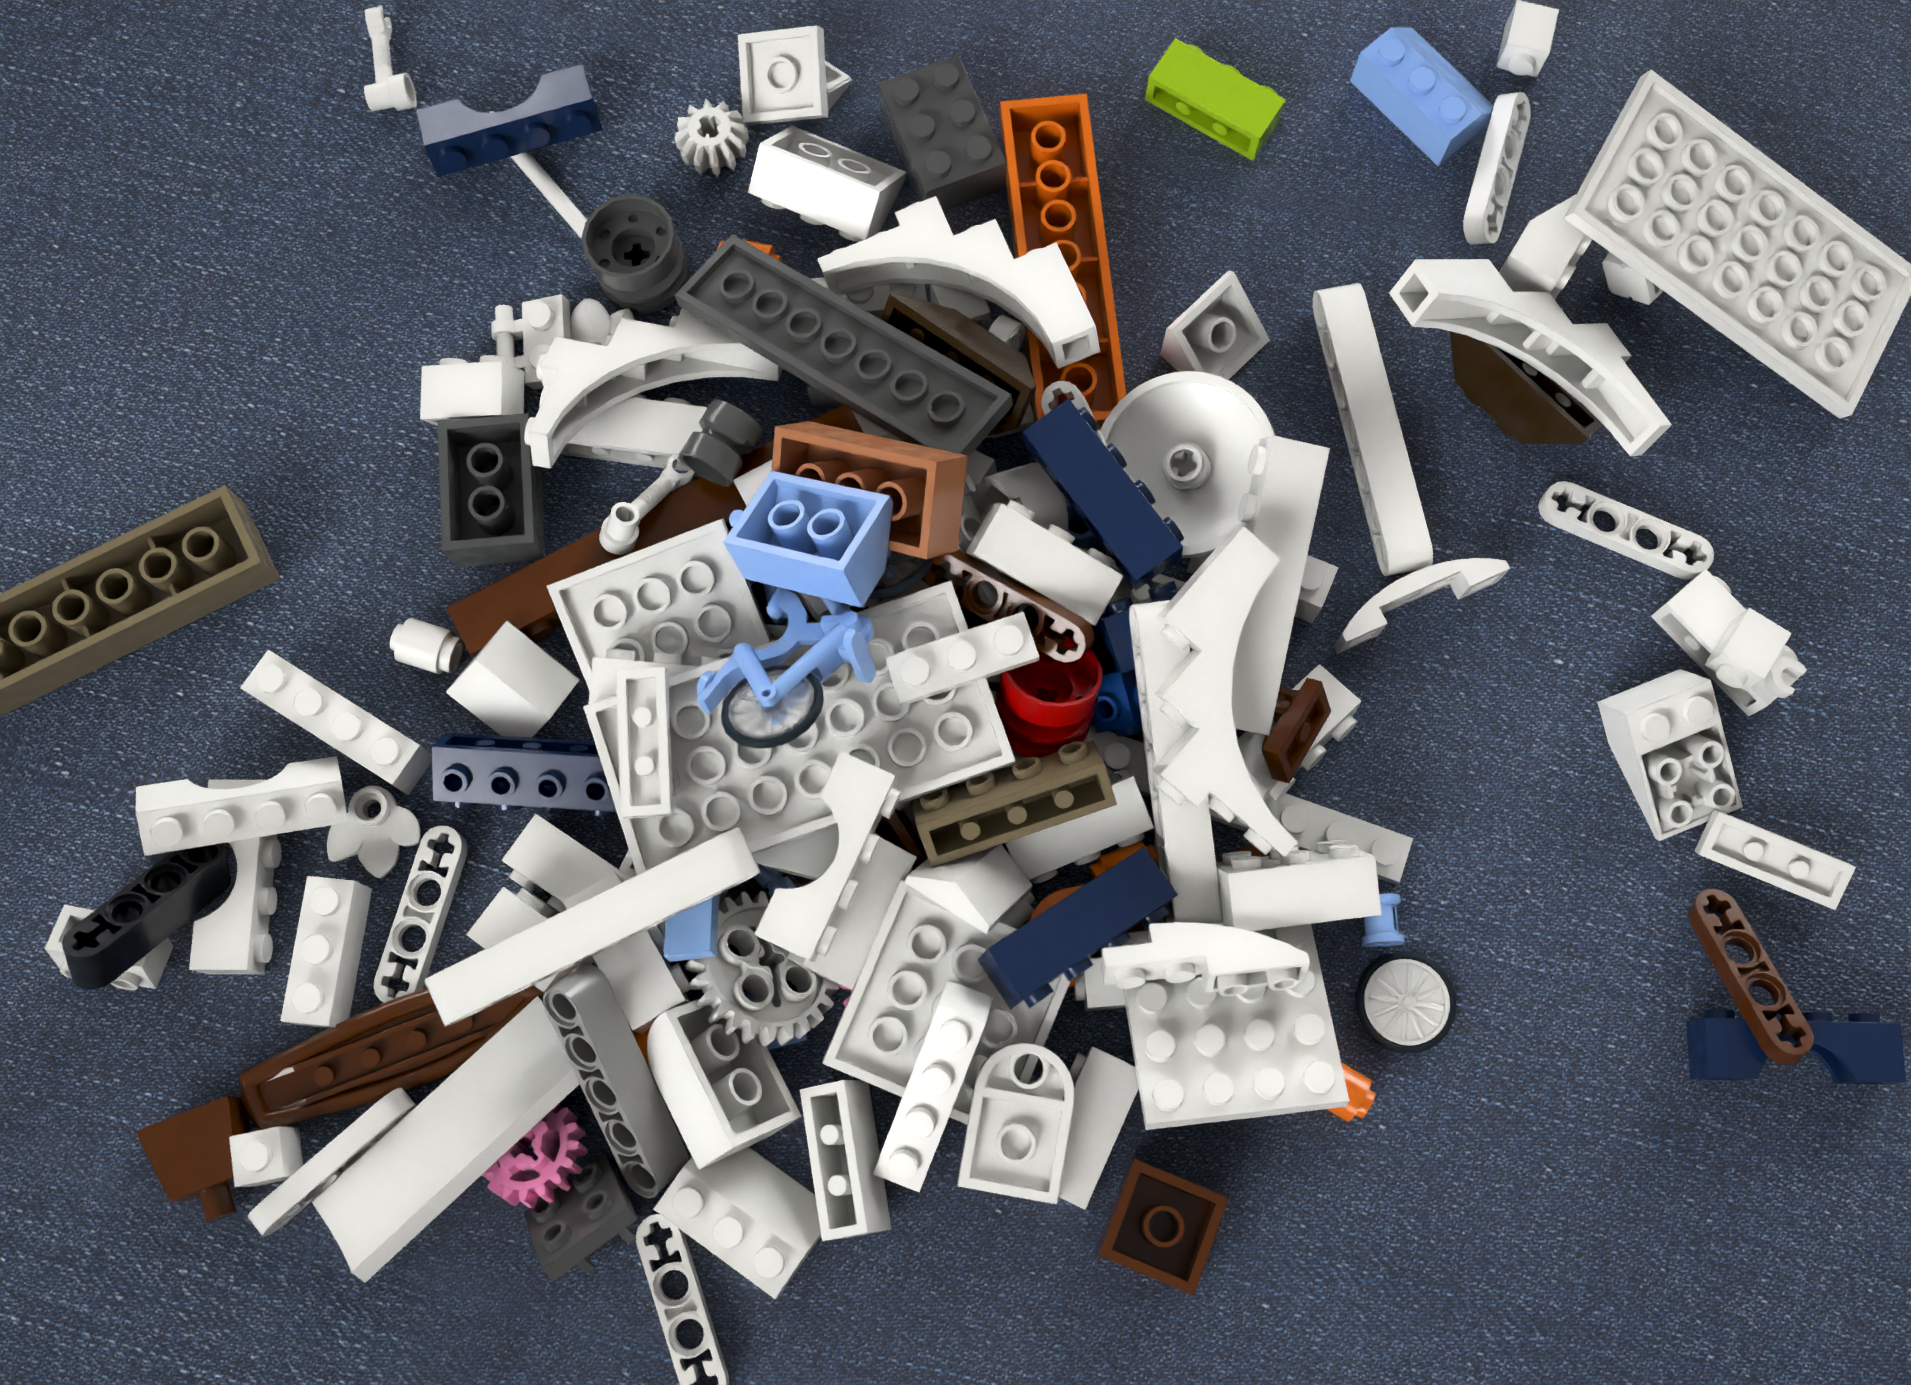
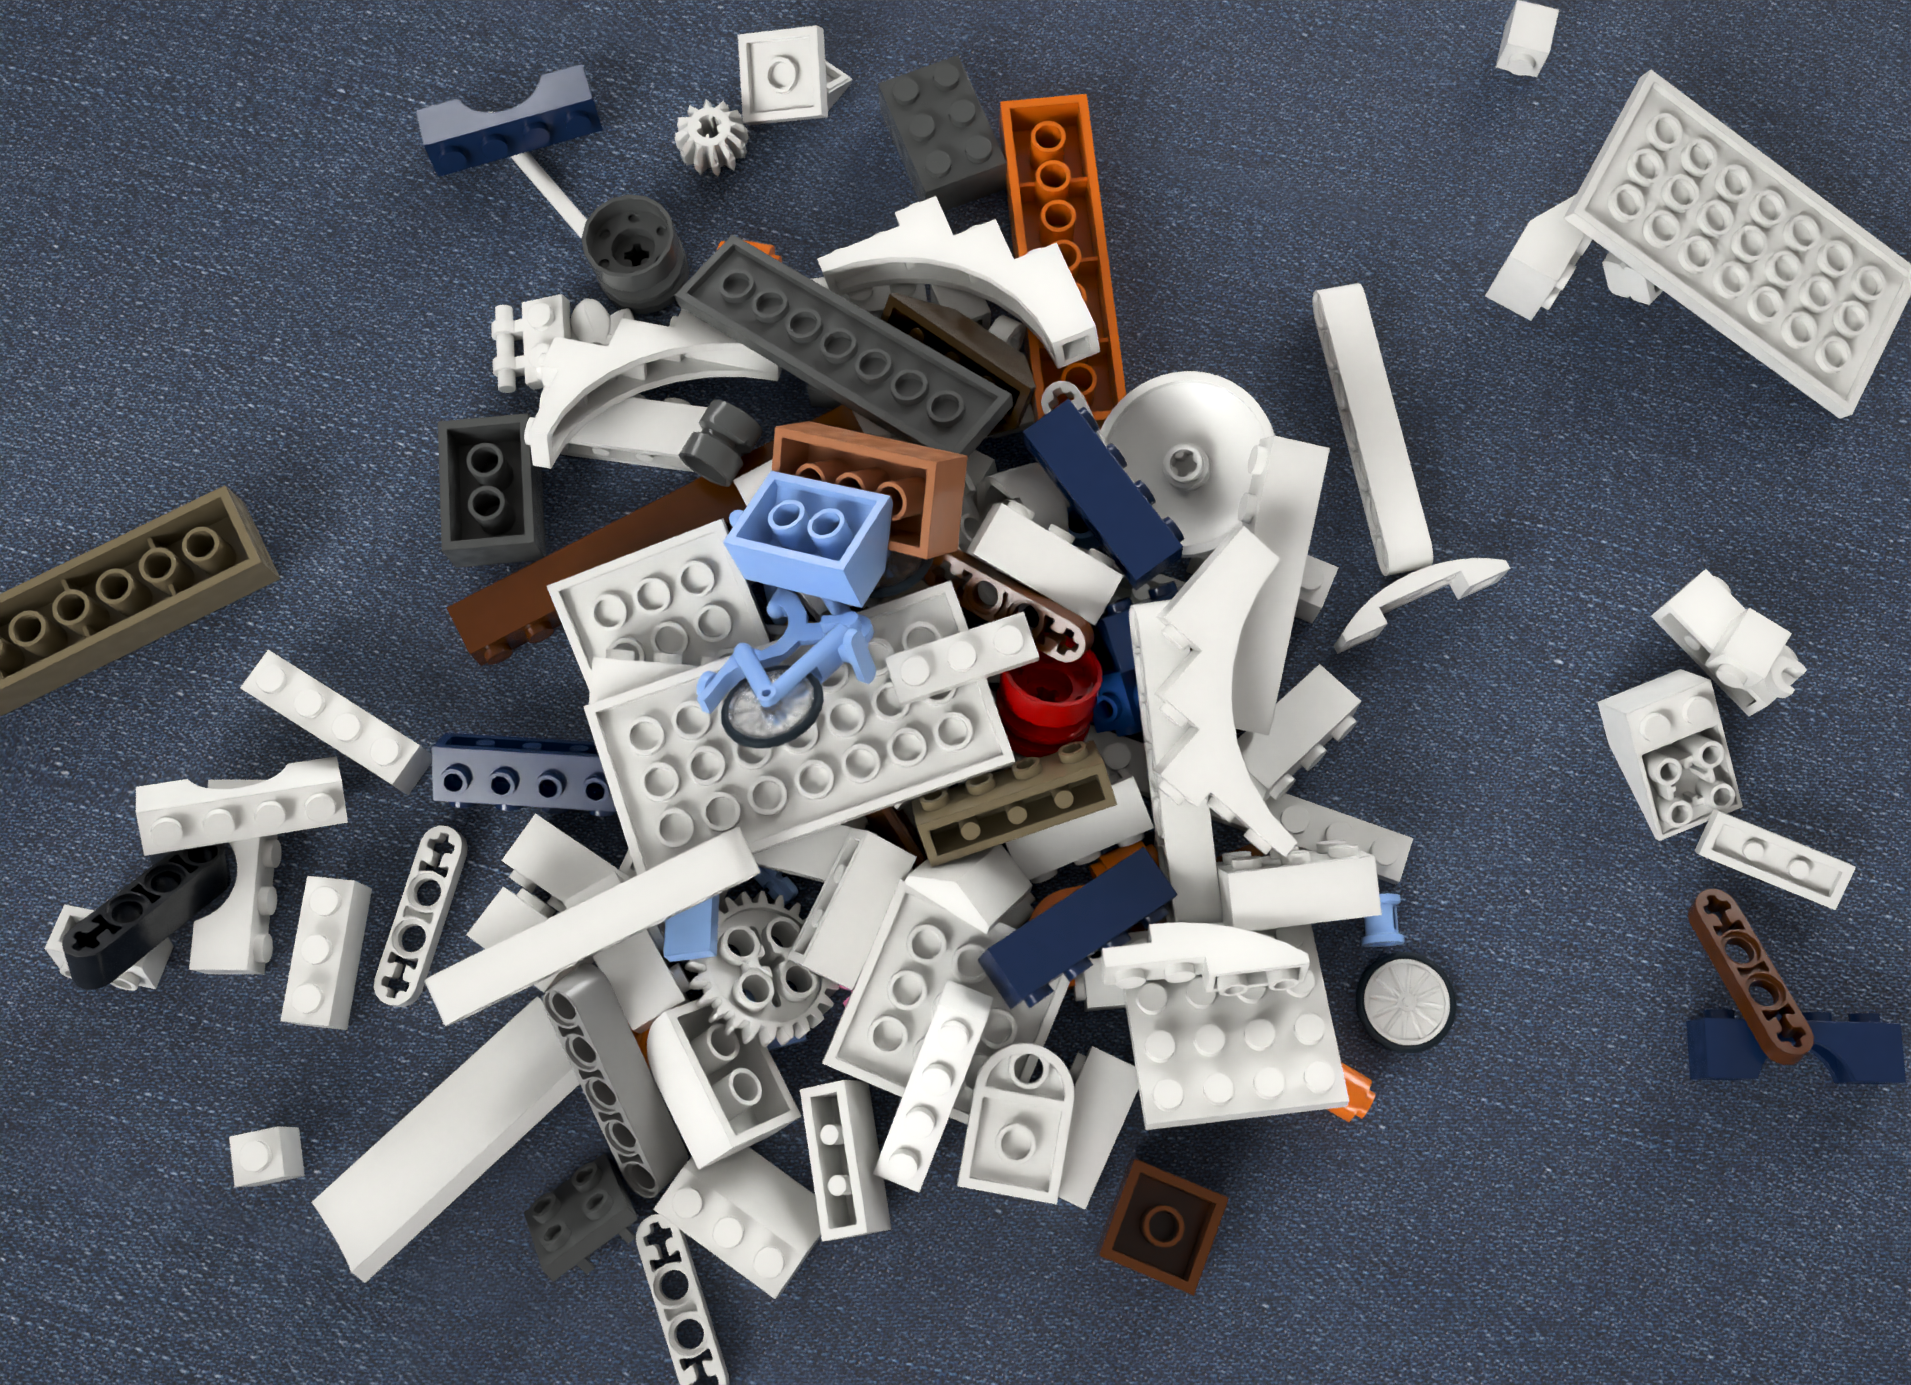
(195, 1154): reddish brown torso -> none
(330, 1163): white beam -> none
(369, 1057): reddish brown piece -> none
(375, 838): white plate -> none
(389, 89): white brick -> none
(426, 646): white brick -> none
(471, 389): white brick -> none
(513, 684): white slope -> none
(556, 1144): bright pink gear -> none
(621, 528): white brick -> none
(644, 742): white plate -> none
(803, 915): white arch -> none
(825, 183): white slope -> none
(1214, 98): lime brick -> none
(1215, 332): white slope -> none
(1299, 720): reddish brown hinge -> none
(1421, 93): light blue slope -> none
(1496, 169): white beam -> none
(1519, 395): dark brown wedge -> none
(1581, 358): white arch -> none
(1623, 537): white beam -> none

